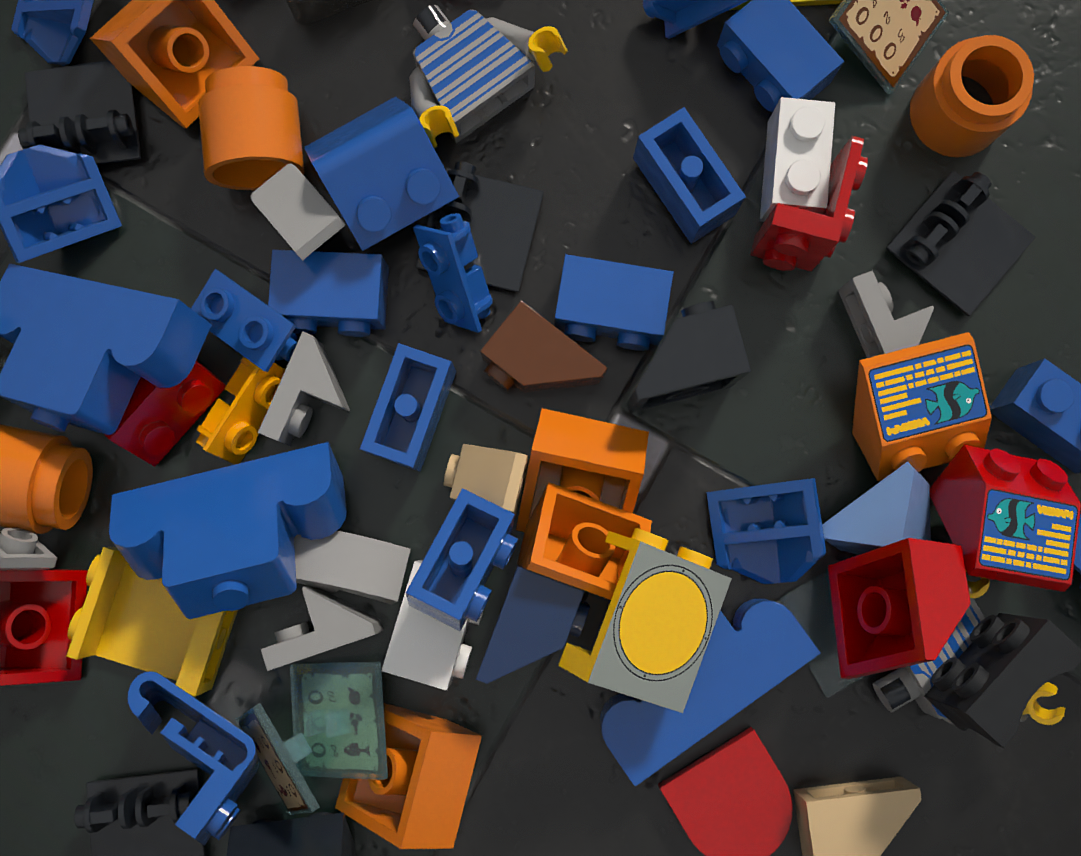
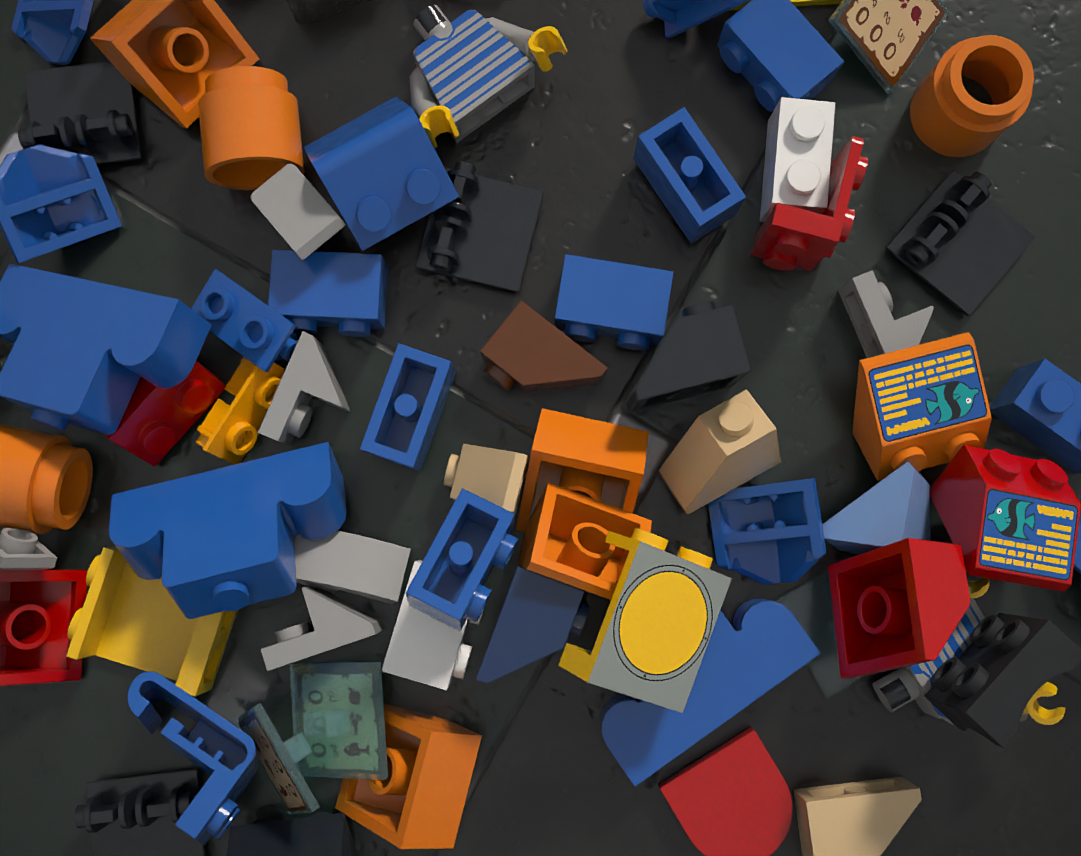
(460, 294): blue hinge -> none
(721, 452): none -> tan slope

